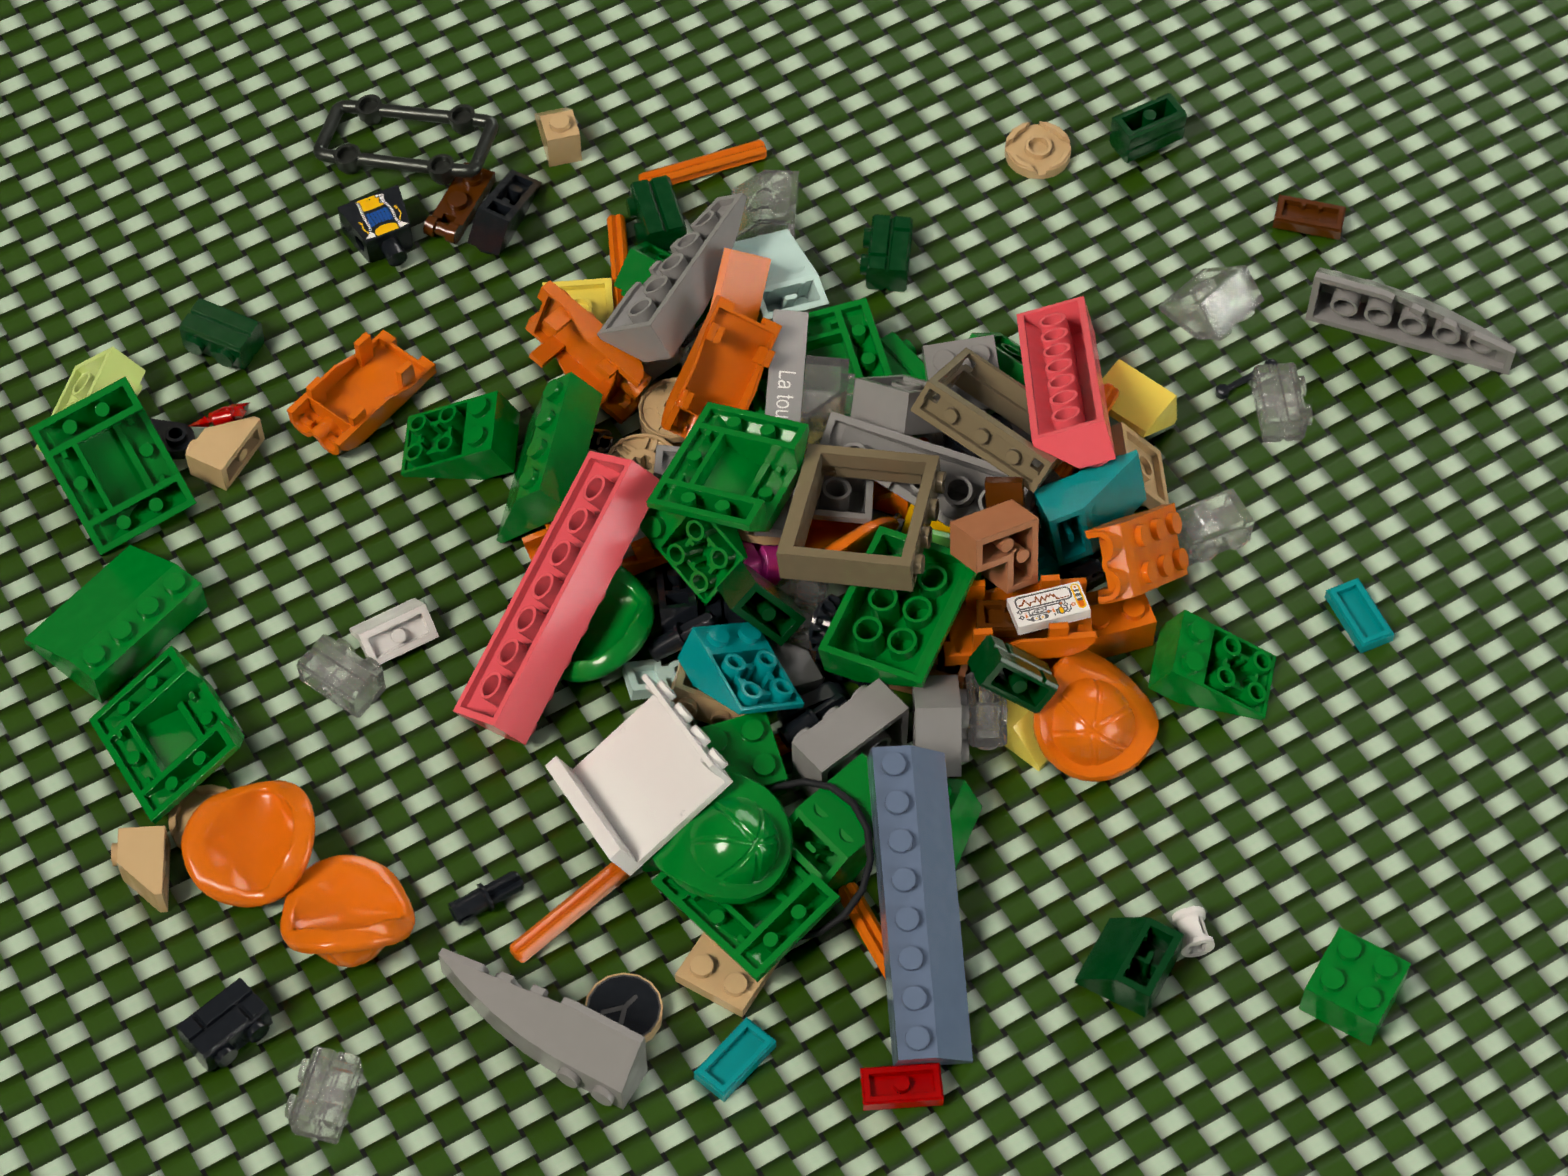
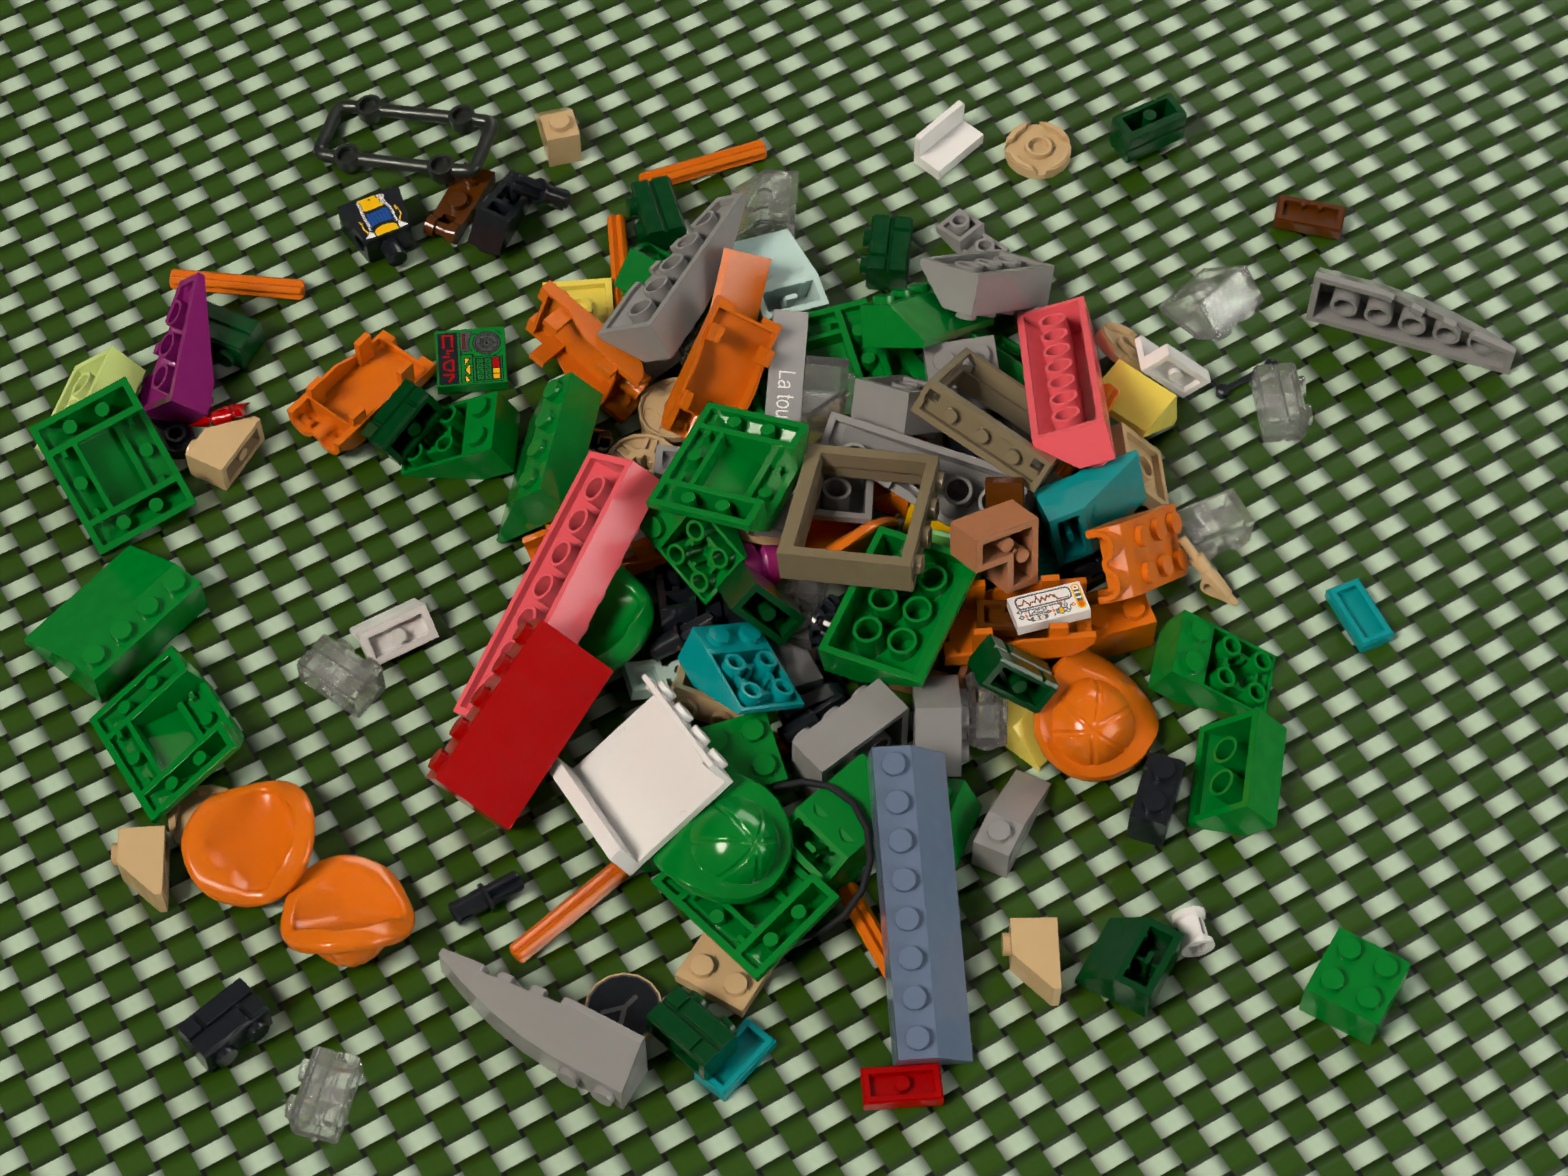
(183, 372): none -> magenta wedge
(244, 284): none -> orange axle
(403, 421): none -> dark green brick
(471, 360): none -> tile
(518, 723): none -> red brick
(539, 191): none -> black axle
(693, 1031): none -> dark green brick
(912, 319): none -> green slope
(946, 142): none -> white panel
(966, 234): none -> light grey slope
(988, 282): none -> light grey slope
(1008, 823): none -> light grey slope
(1035, 955): none -> tan slope
(1118, 343): none -> tan tile
(1155, 799): none -> black brick
(1170, 367): none -> white panel
(1211, 580): none -> tan hand
(1238, 774): none -> green slope

